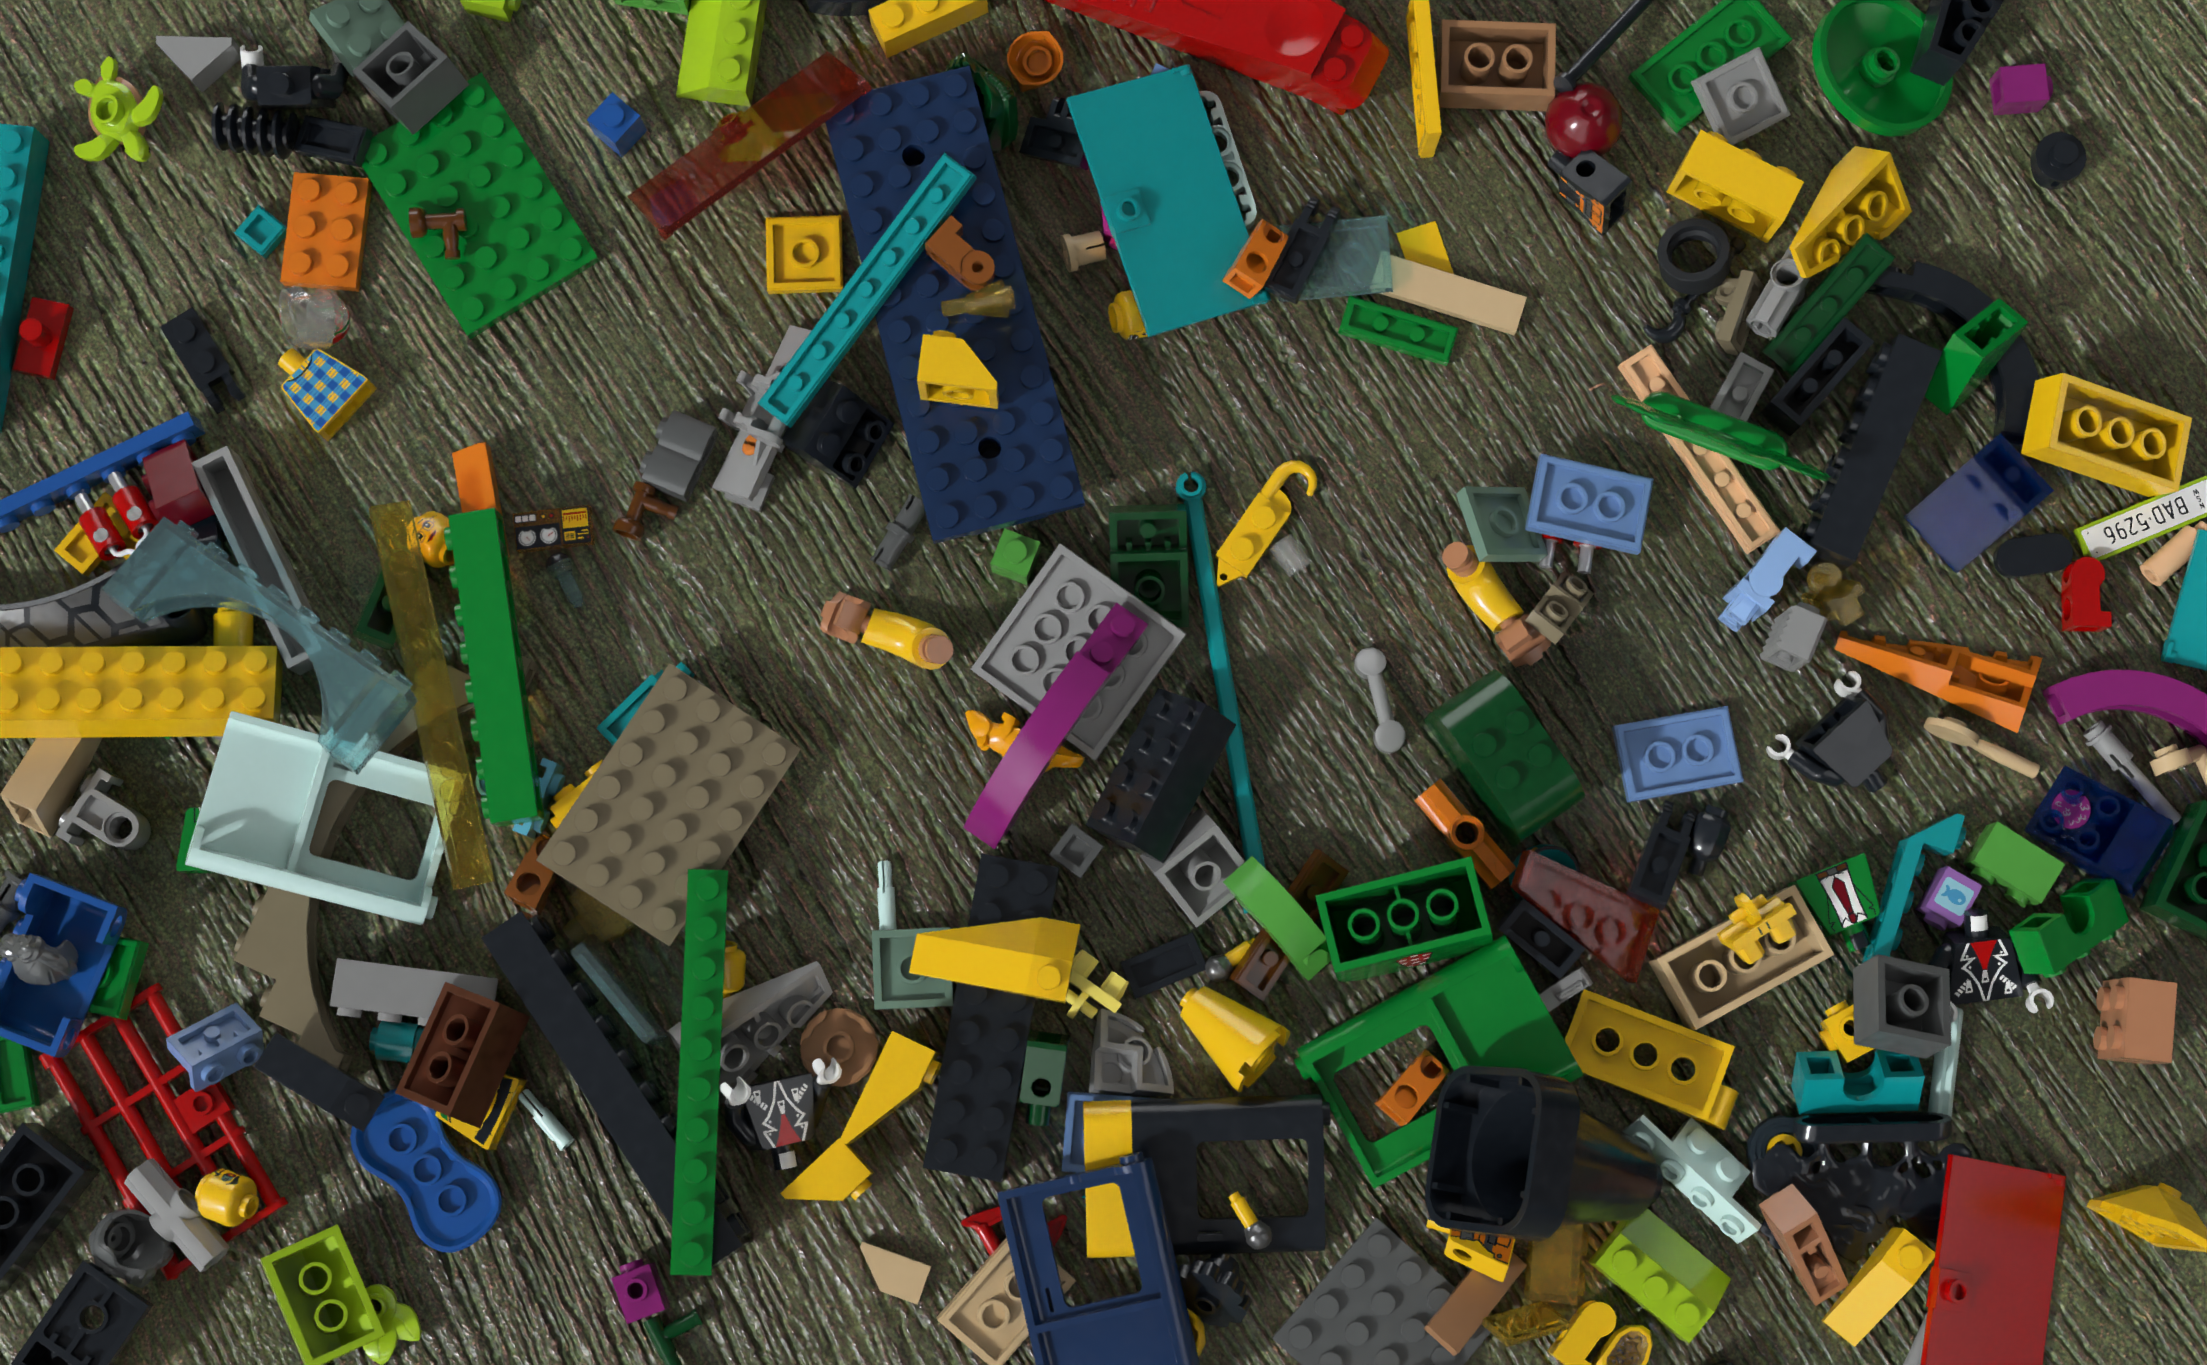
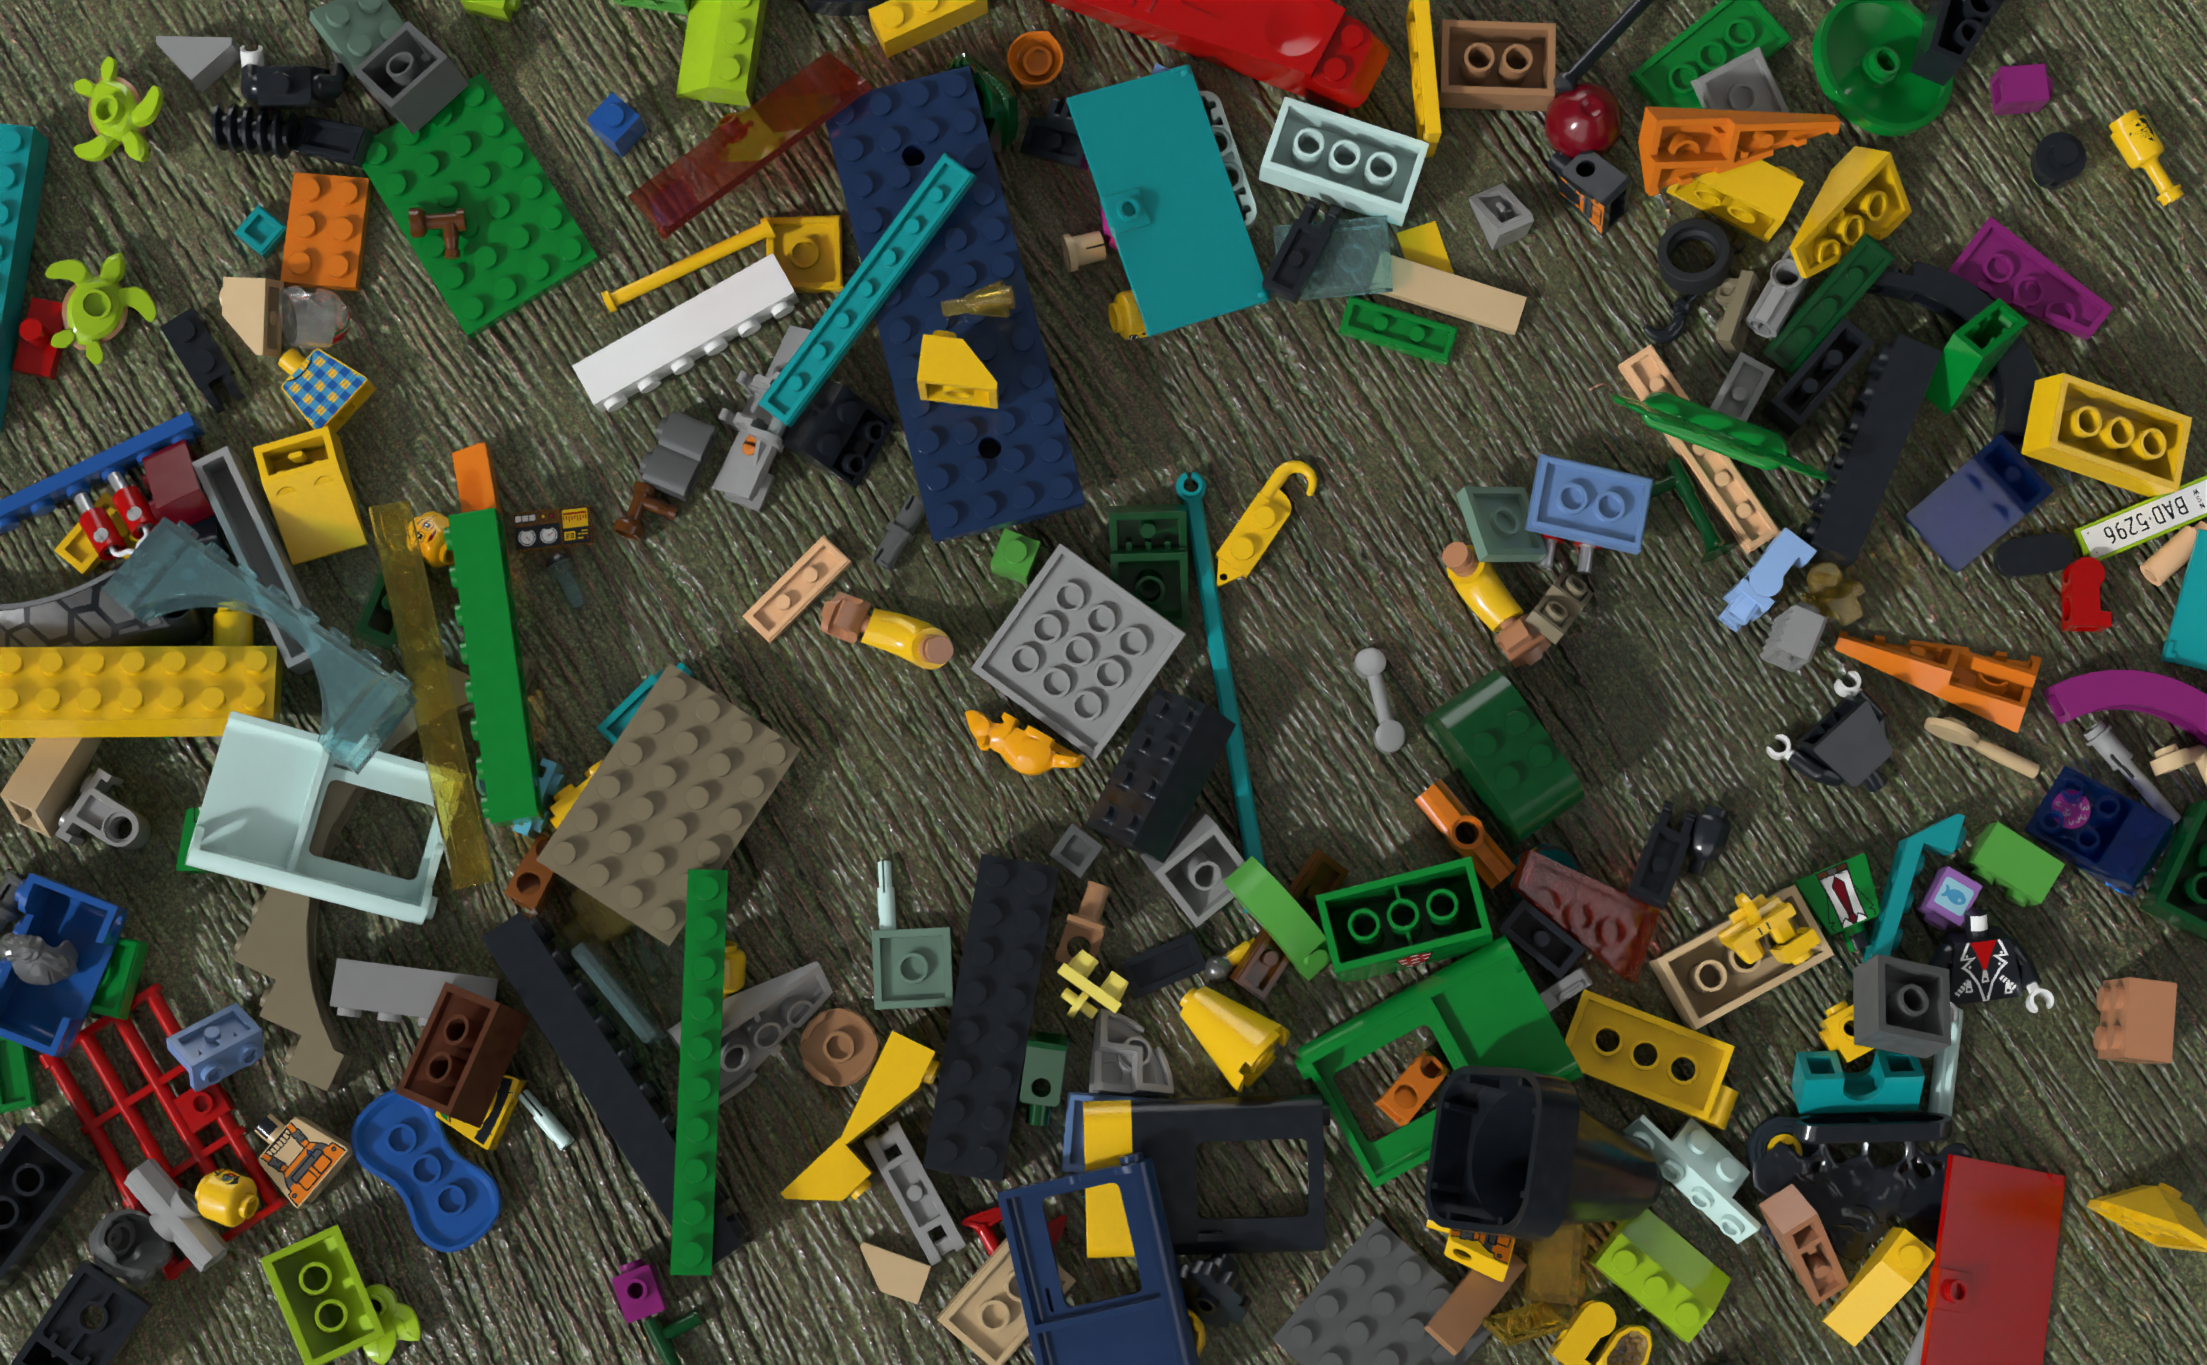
(96, 304): none -> lime animal
(253, 312): none -> tan slope
(301, 1157): none -> torso
(311, 494): none -> yellow slope
(320, 1081): black slope -> none
(395, 1040): teal brick -> none
(685, 334): none -> white brick
(688, 264): none -> yellow bar
(779, 1111): black torso -> none
(797, 589): none -> light nougat tile
(915, 1193): none -> light grey plate
(958, 258): dark orange leg -> none
(1012, 956): yellow wedge -> none
(1051, 725): magenta arch -> none
(1086, 922): none -> medium nougat bracket
(1256, 259): orange leg -> none
(1257, 1233): piece -> none
(1290, 555): clear hinge -> none
(1343, 161): none -> light aqua brick
(1501, 216): none -> light grey slope
(1677, 754): medium blue tile -> none
(1678, 478): none -> dark green piece
(1693, 142): none -> orange wedge
(1796, 948): none -> yellow plate
(2028, 281): none -> magenta wing
(2055, 940): green arch -> none
(2142, 149): none -> yellow piece

